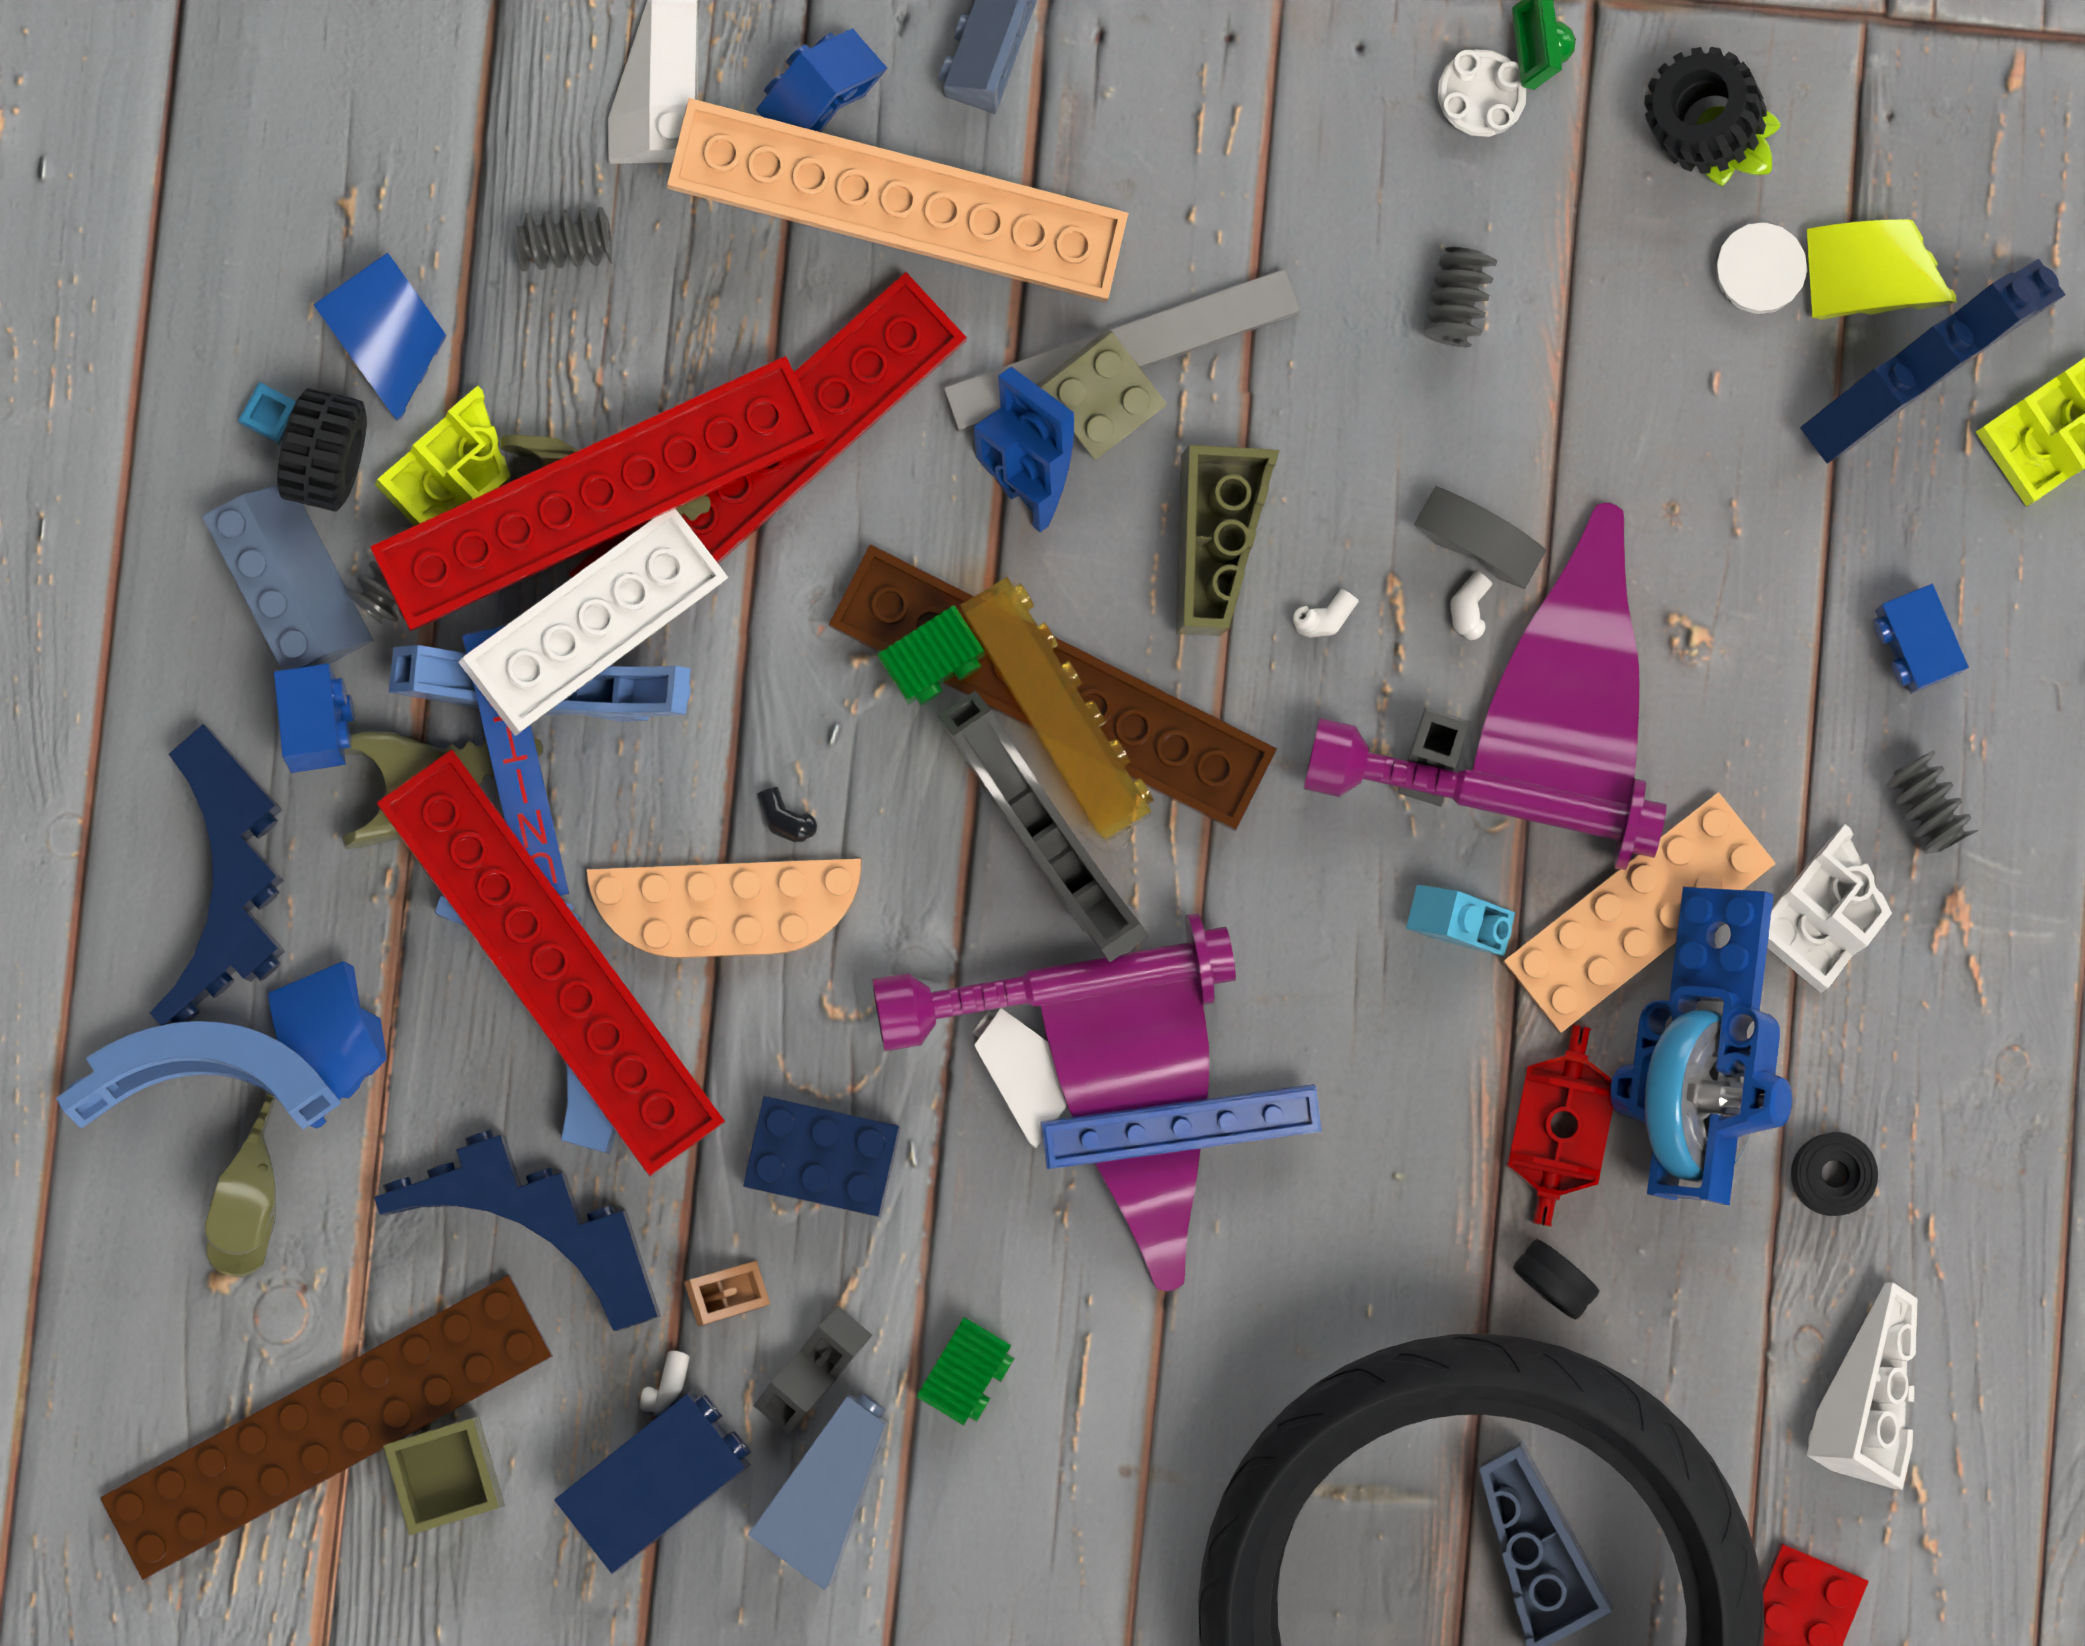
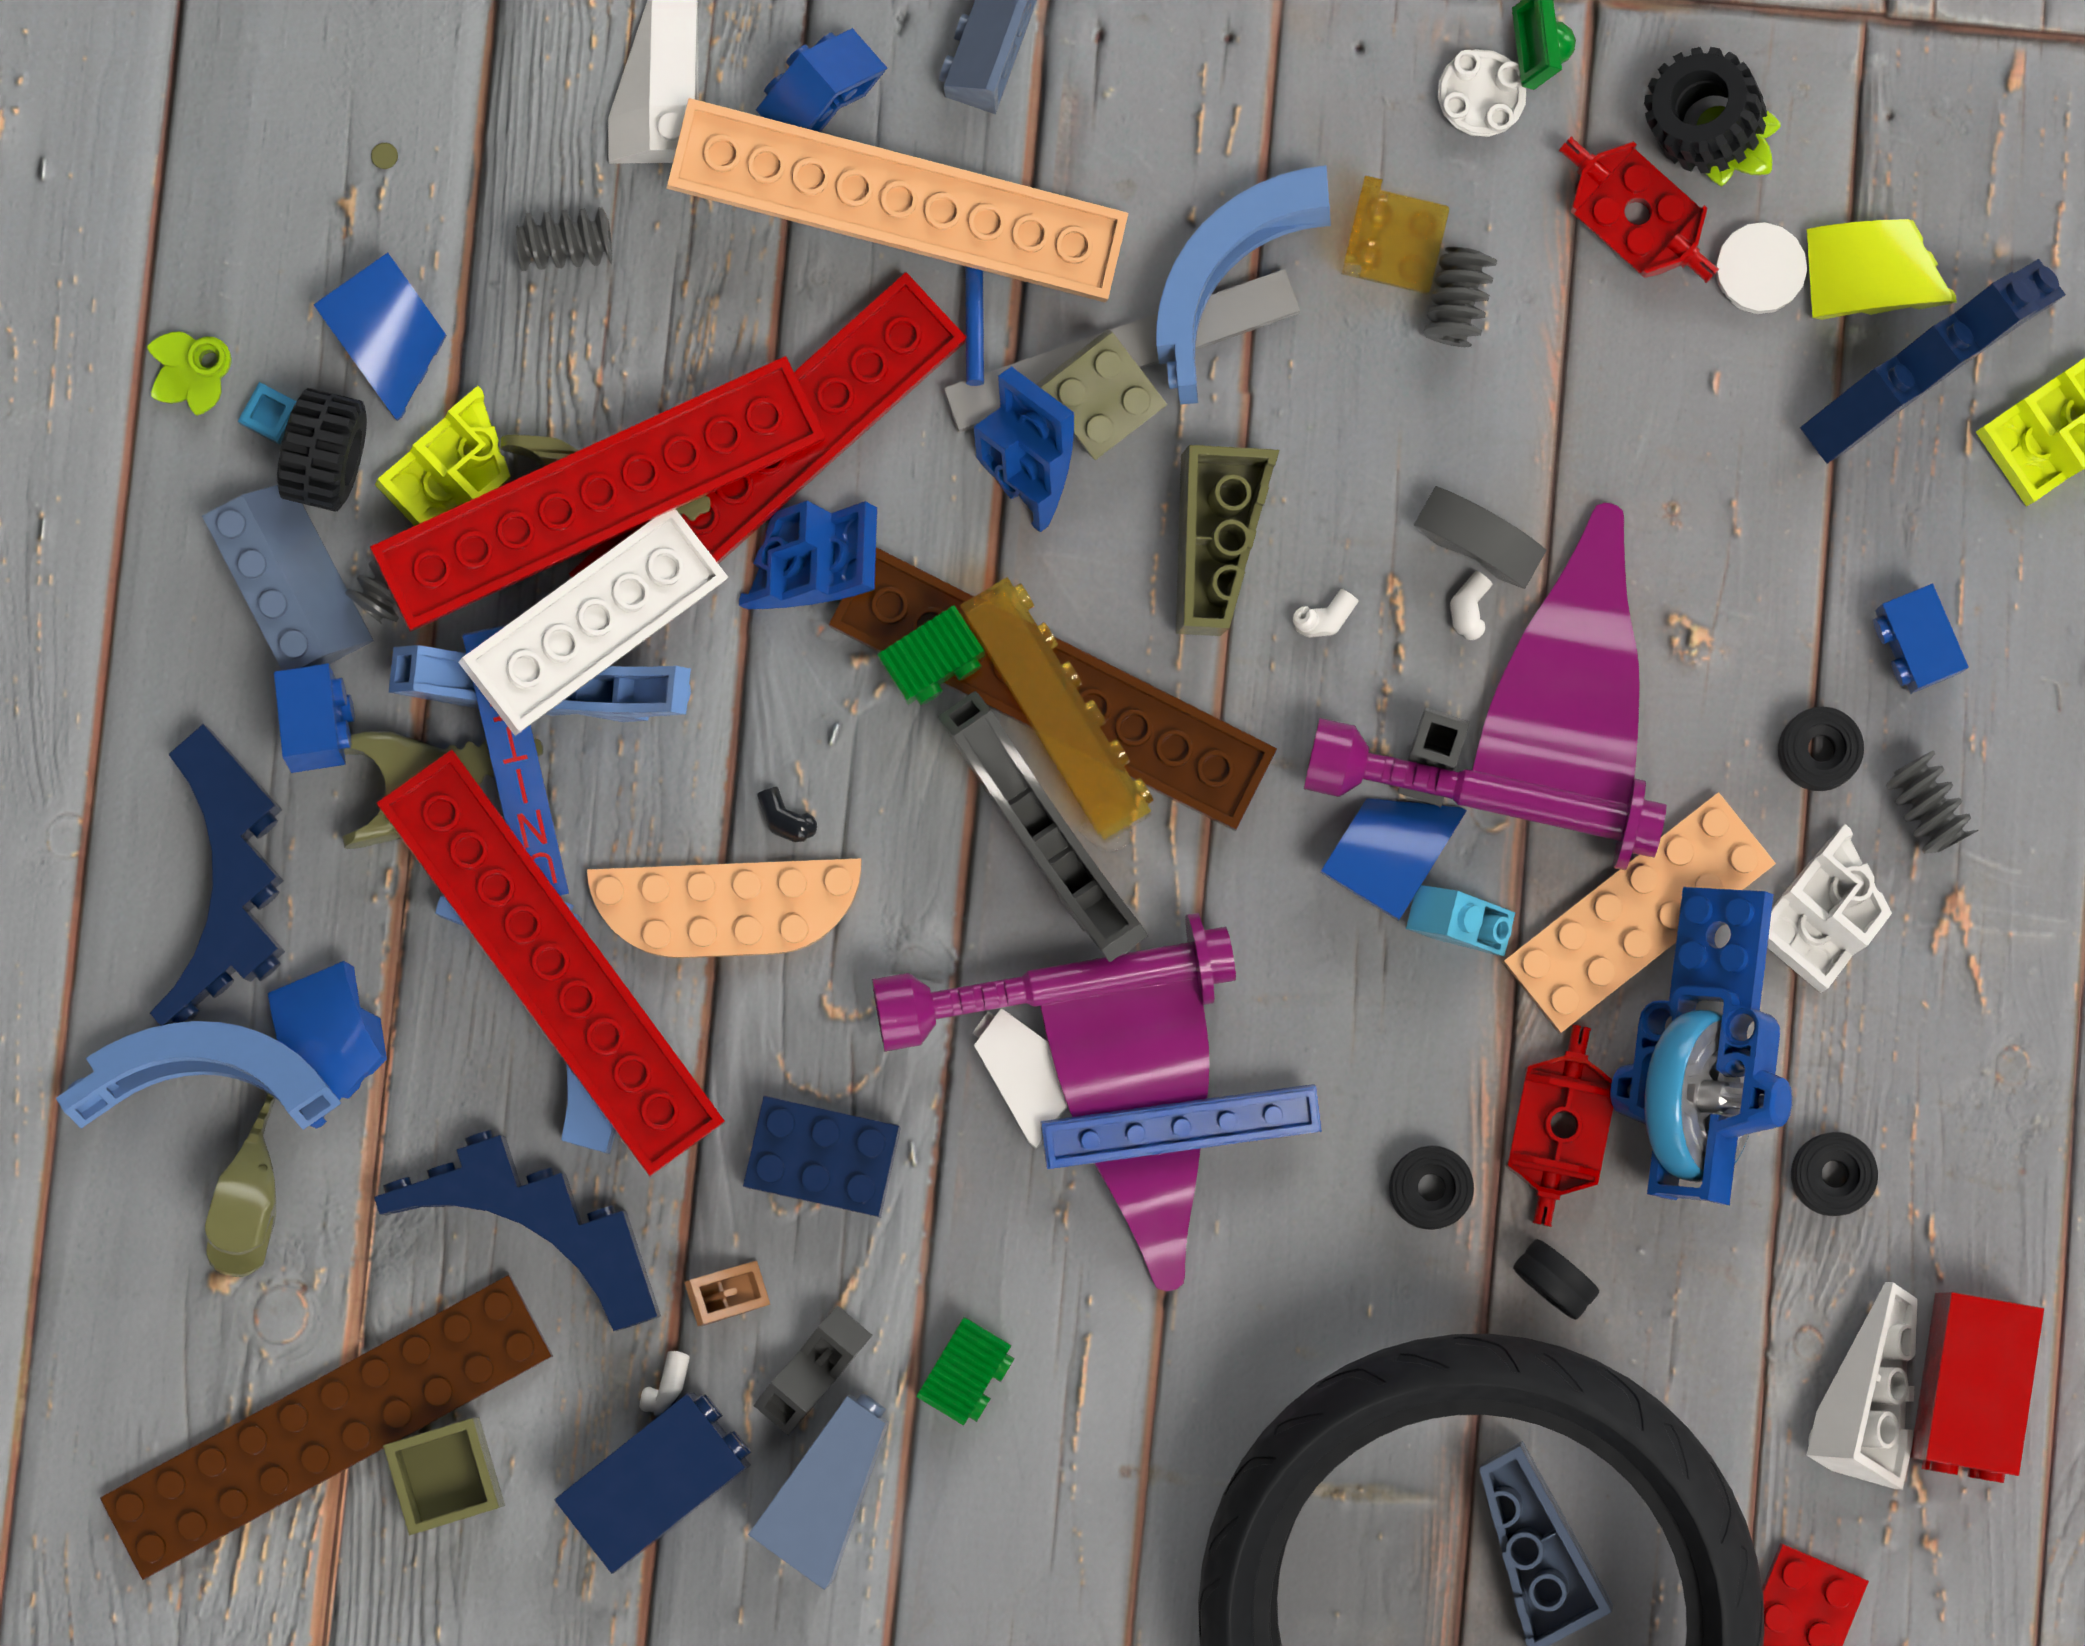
(183, 371): none -> lime plate
(384, 155): none -> olive sticker
(814, 557): none -> blue slope
(974, 326): none -> blue bar
(1233, 231): none -> medium blue arch
(1391, 851): none -> blue slope
(1395, 238): none -> clear yellow bracket
(1456, 1179): none -> black tyre
(1625, 177): none -> red plate
(1846, 742): none -> black tyre
(1976, 1386): none -> red brick

